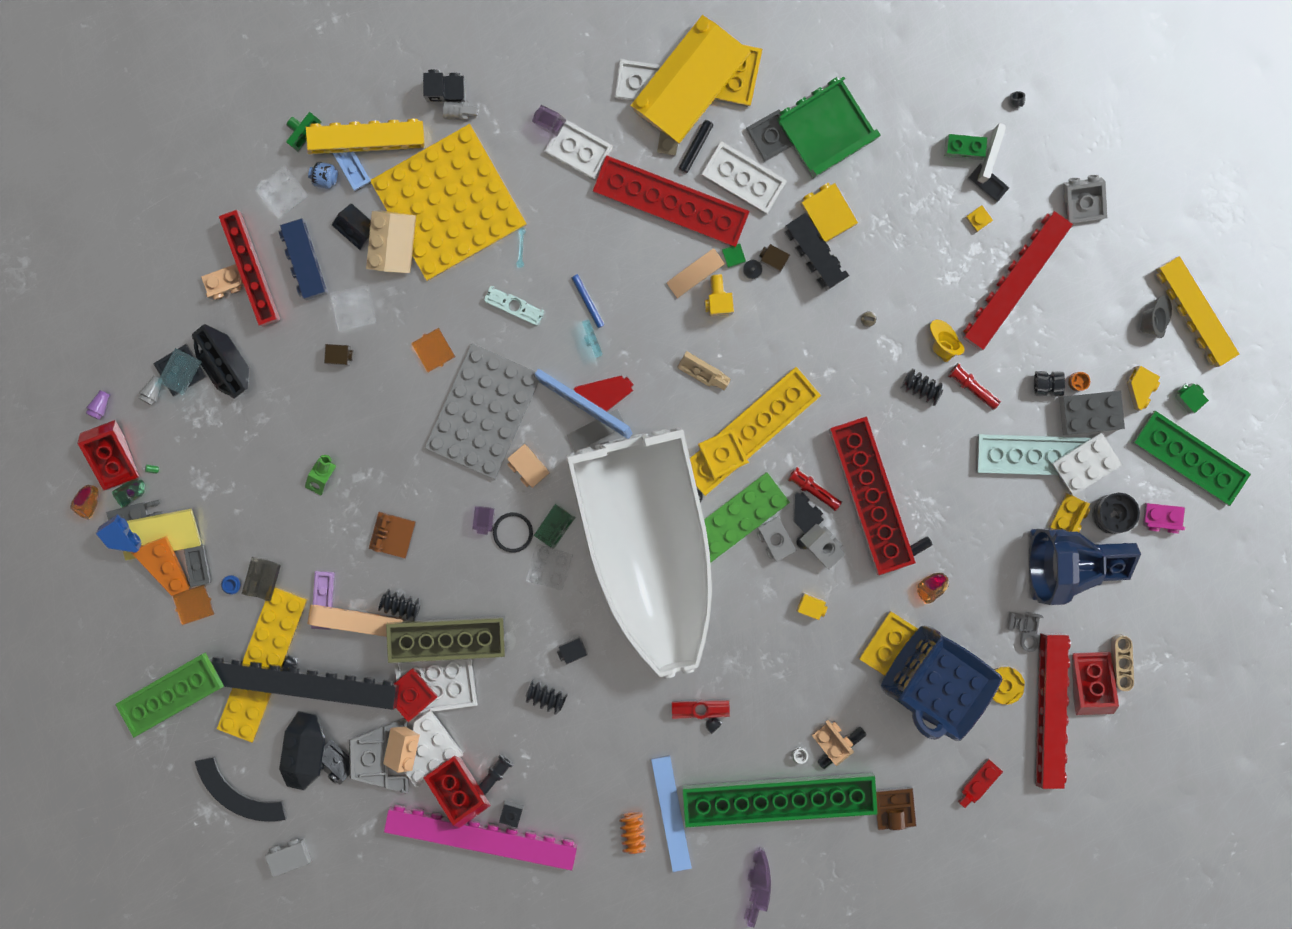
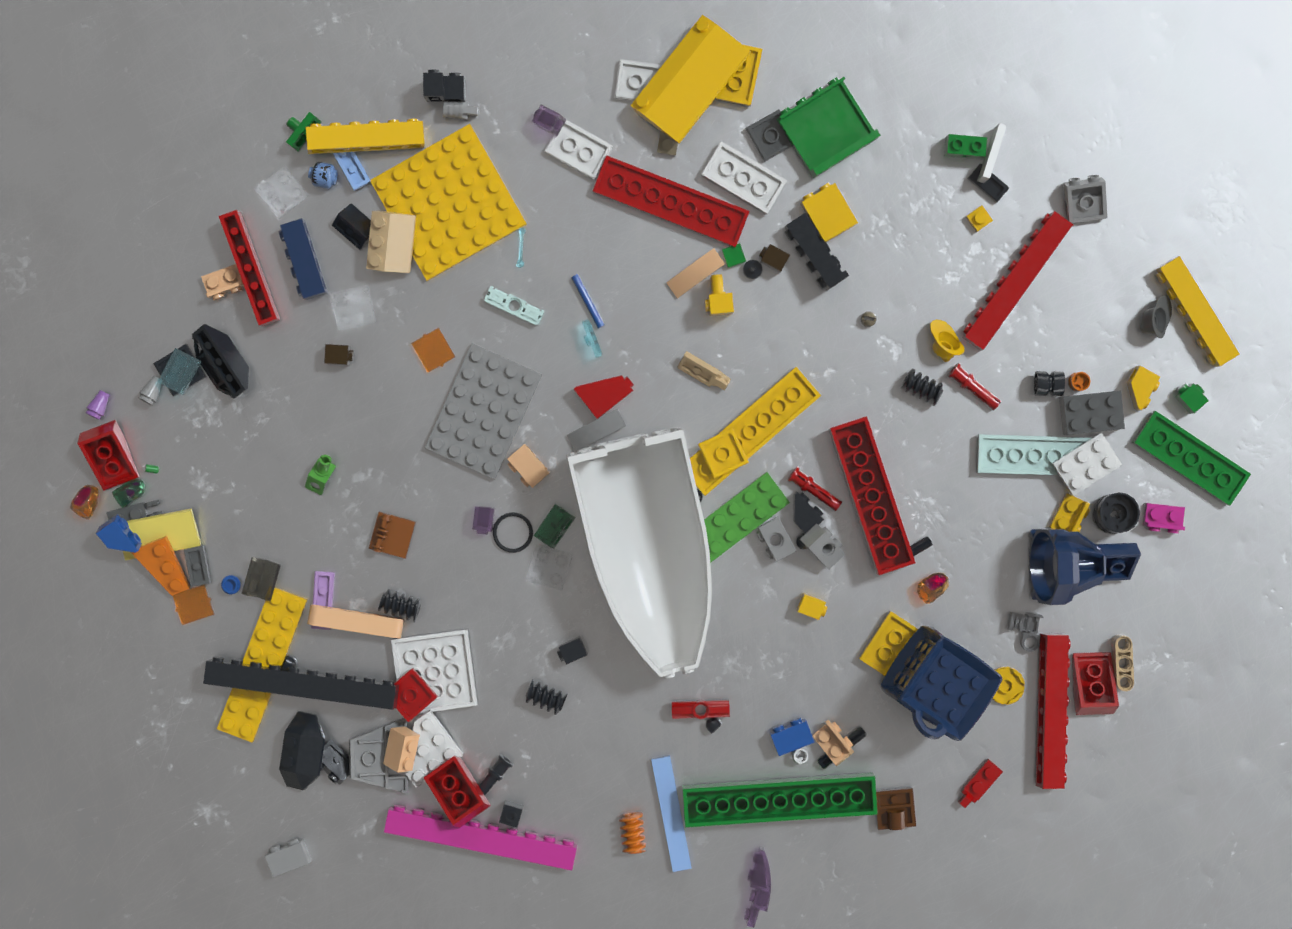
(169, 695): bright green plate -> none
(232, 799): black tile -> none
(445, 639): olive brick -> none
(584, 404): light blue tile -> none
(696, 146): black axle -> none
(791, 736): none -> blue brick
(1017, 99): black hinge -> none

